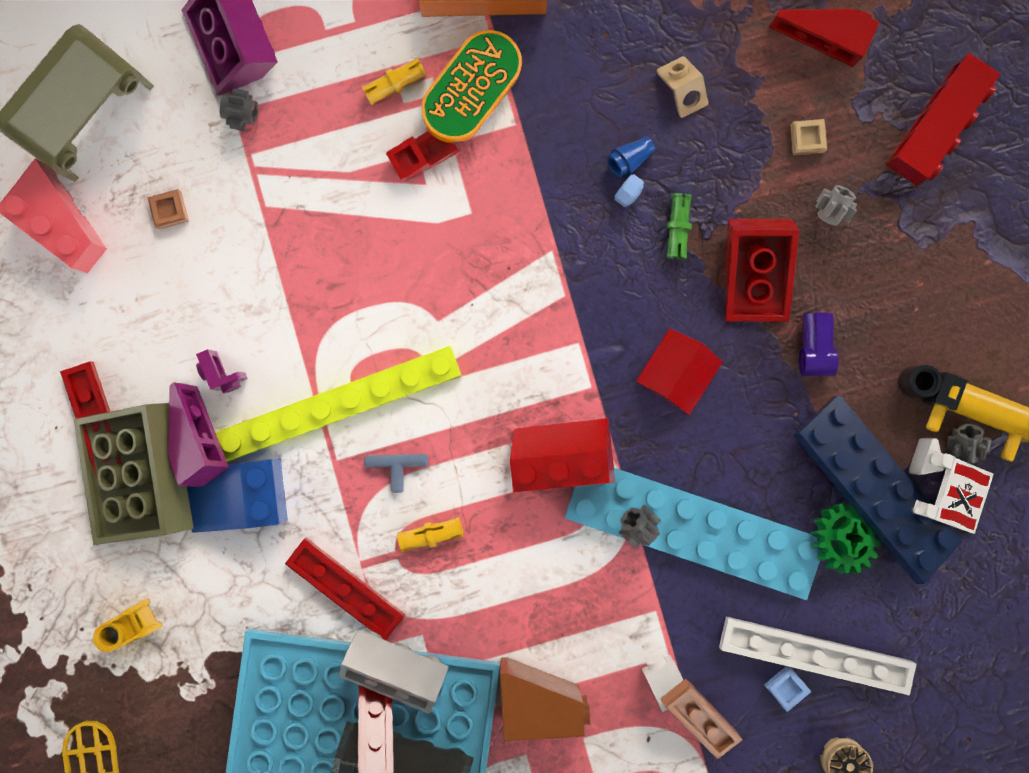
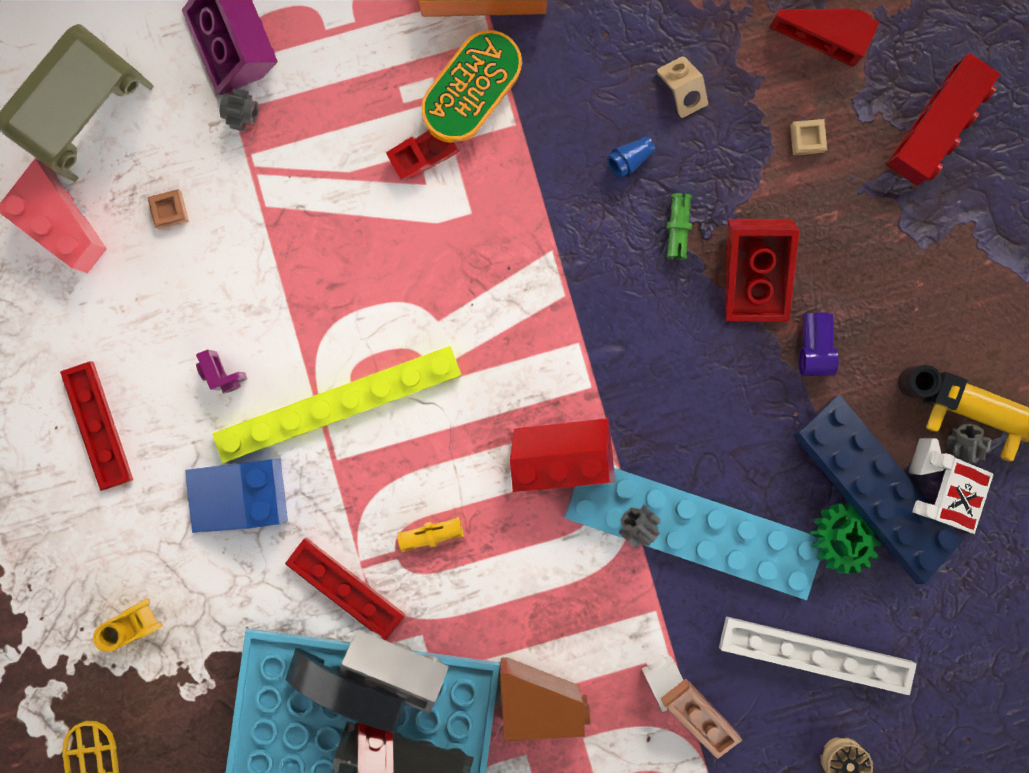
(144, 490): olive slope -> none
(192, 439): magenta slope -> none
(344, 694): none -> black slope
(394, 81): yellow pin -> none
(396, 465): sand blue piece -> none
(629, 191): light blue tile -> none
(679, 370): red slope -> none
(787, 688): light blue tile -> none
(836, 205): light grey gear -> none

